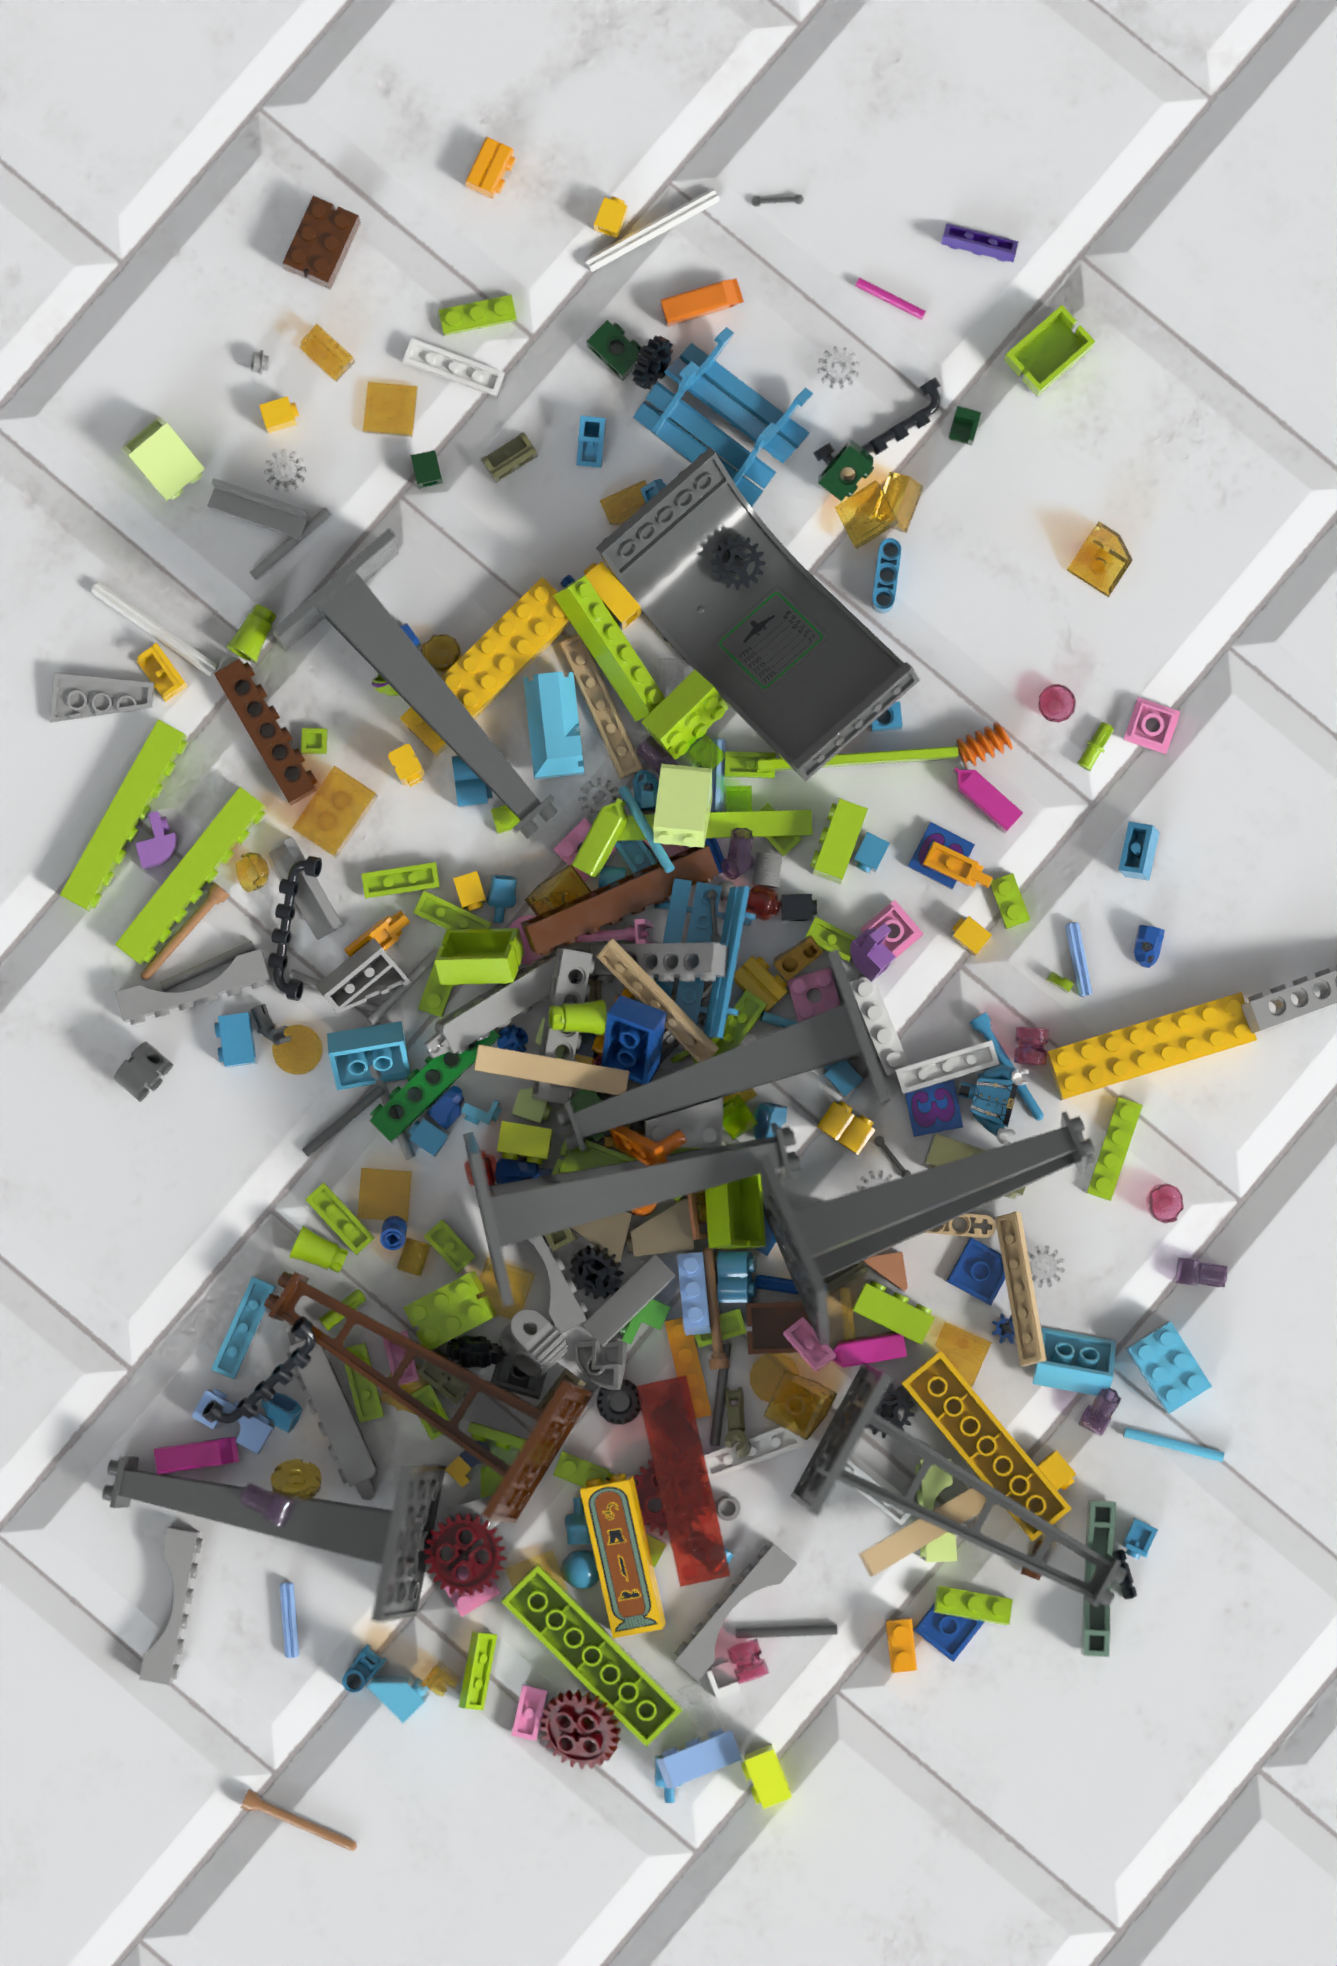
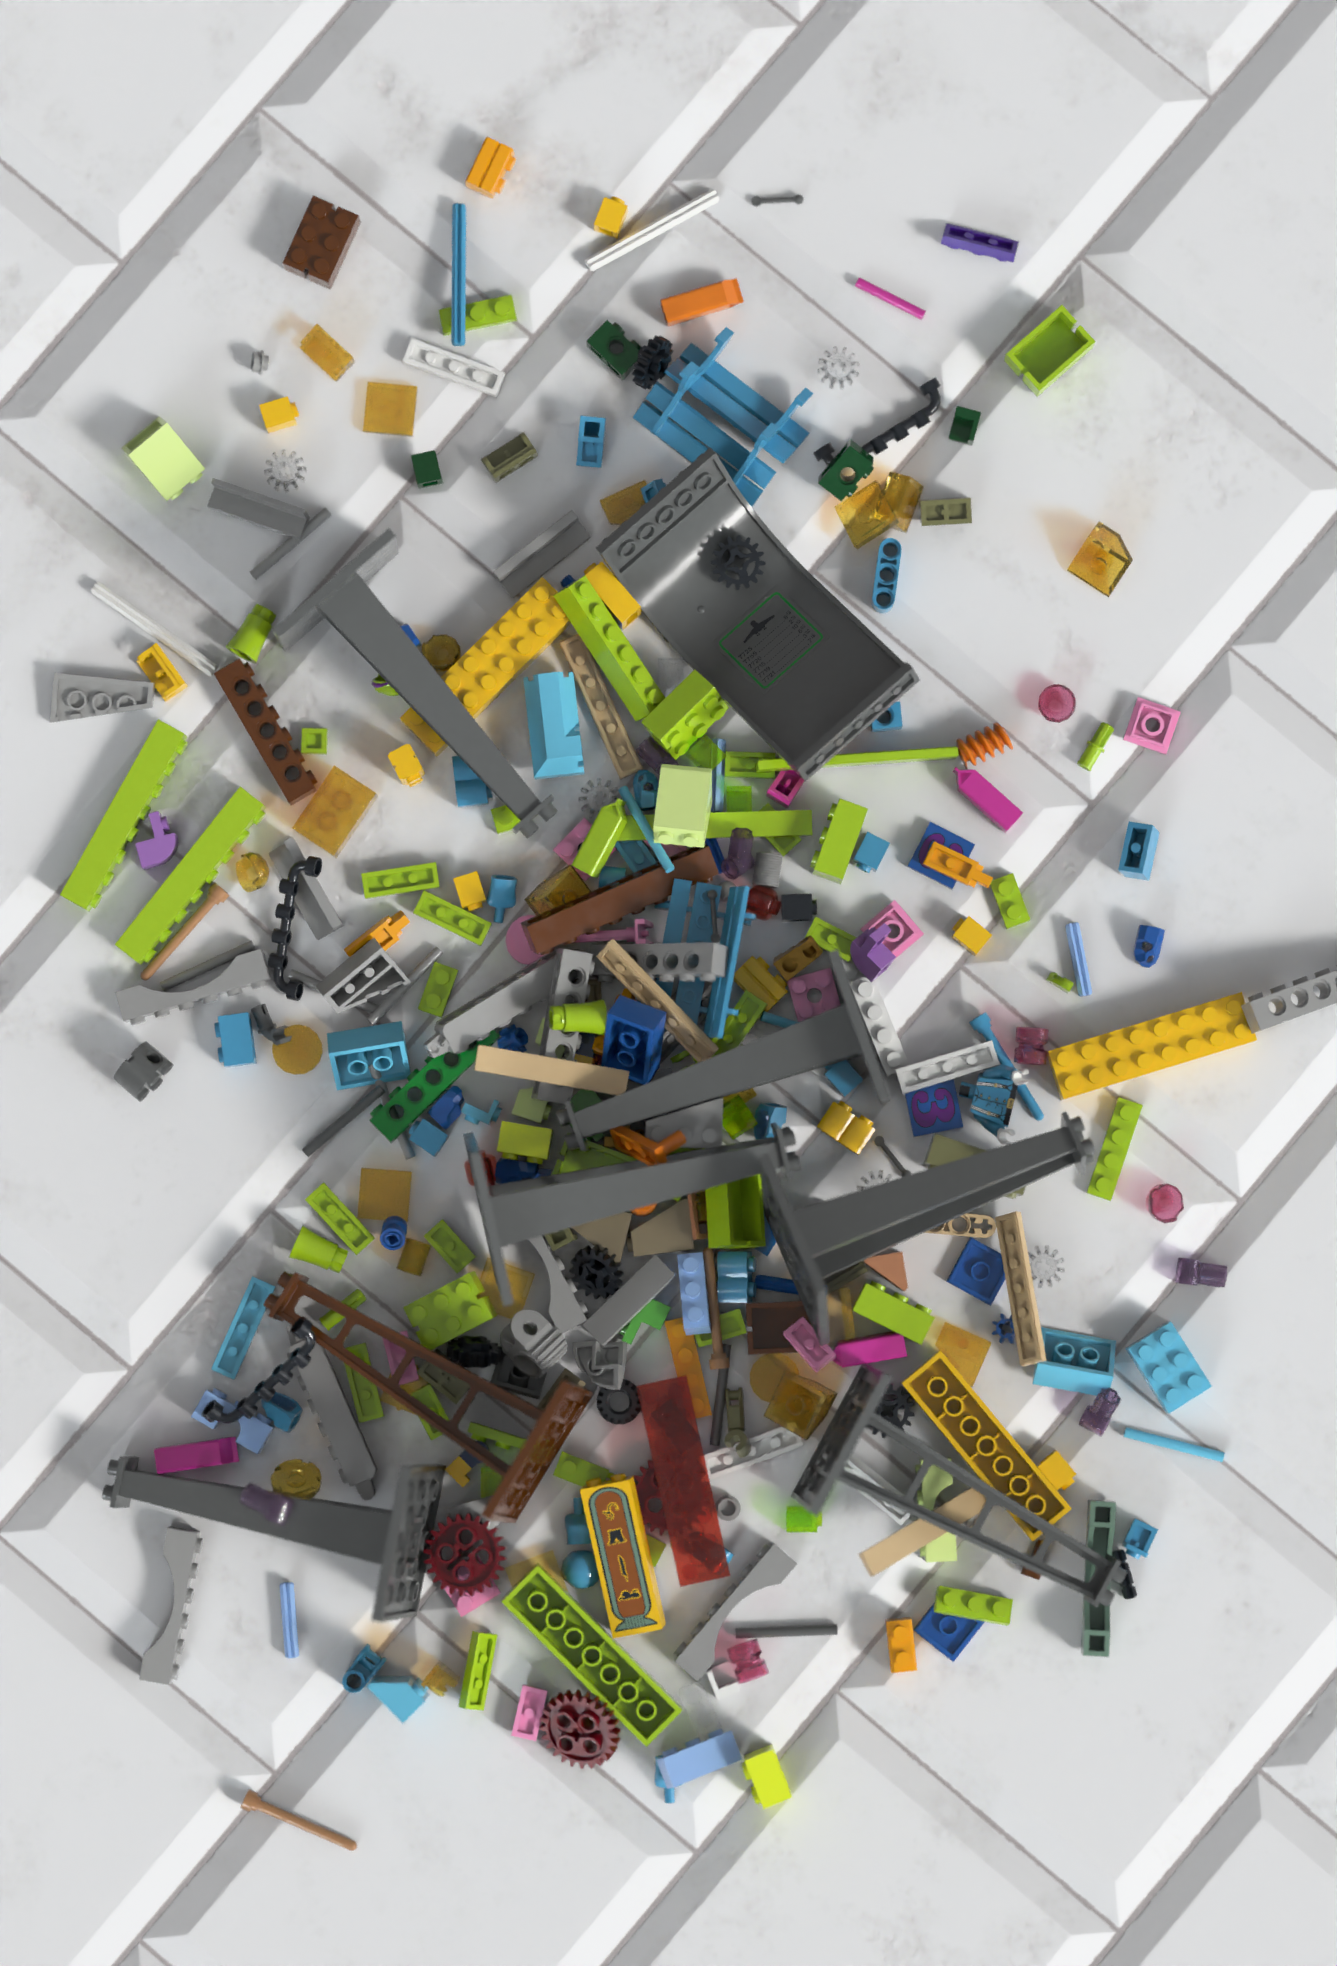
(458, 274): none -> dark azure axle
(479, 956): lime piece -> none
(541, 554): none -> light grey panel
(785, 787): none -> dark pink slope
(801, 1520): none -> clear neon green brick
(945, 511): none -> olive hinge

